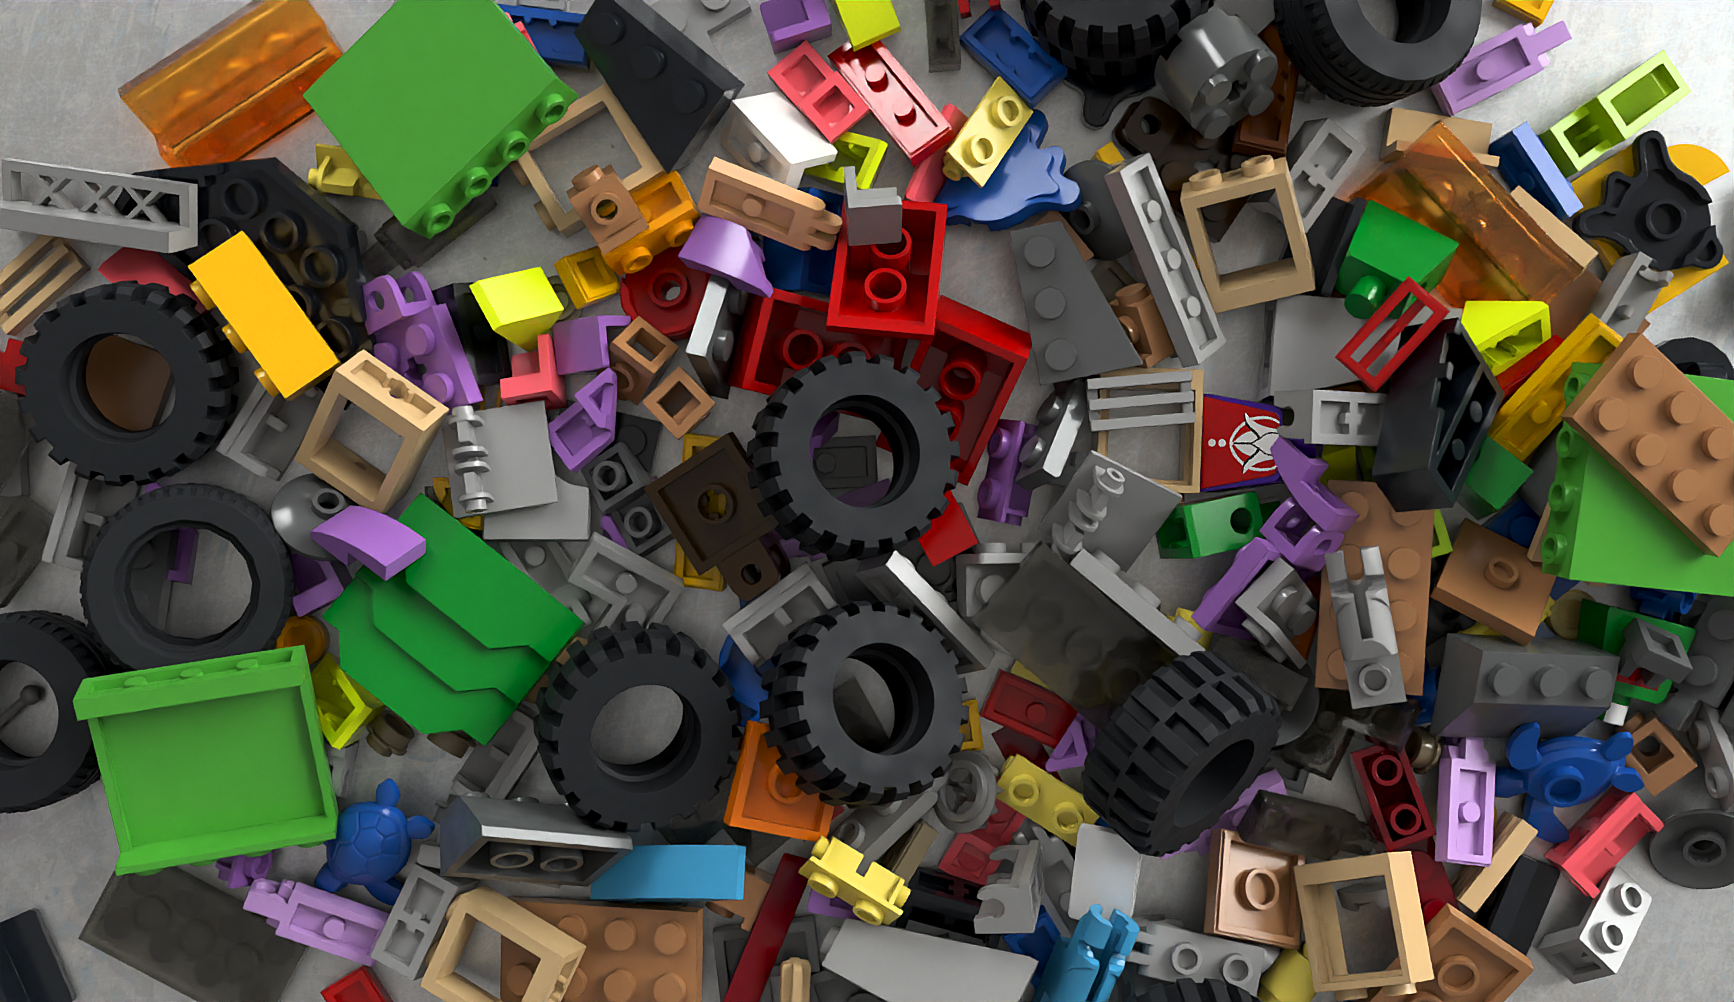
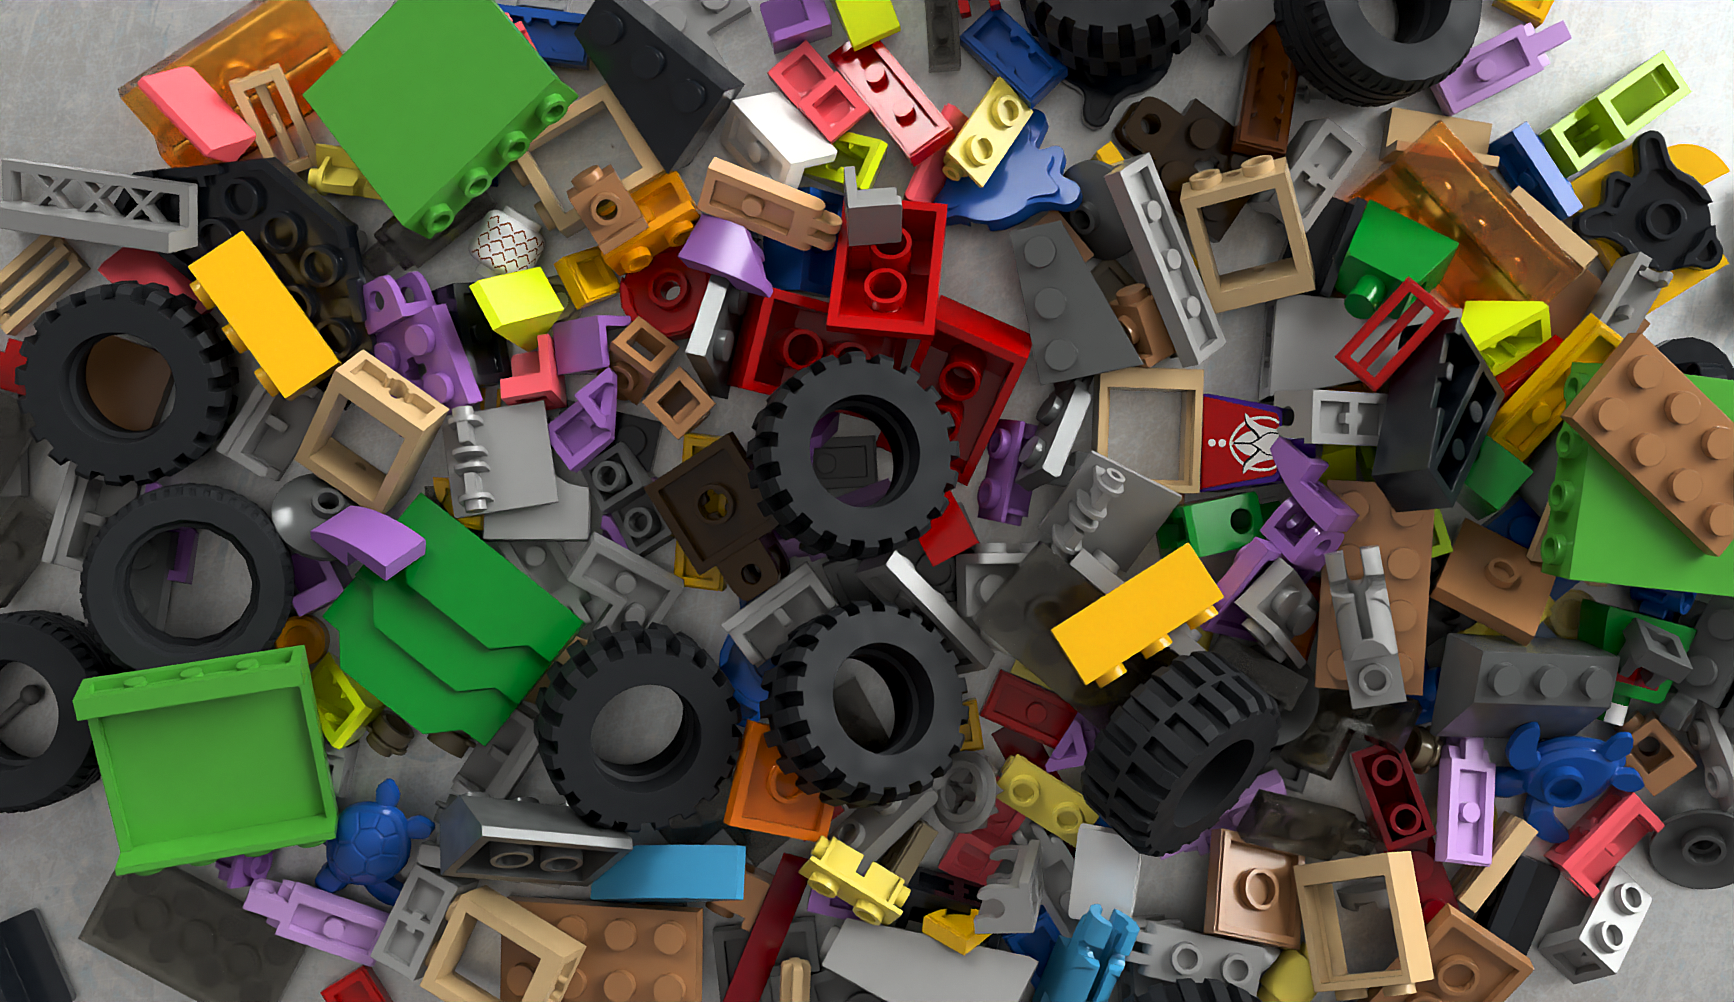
(199, 113): none -> coral slope
(257, 80): none -> tan tile
(506, 243): none -> white head
(953, 930): none -> yellow tile
(1138, 616): none -> yellow brick
(1184, 397): light grey tile -> none
(1217, 73): dark grey brick -> none

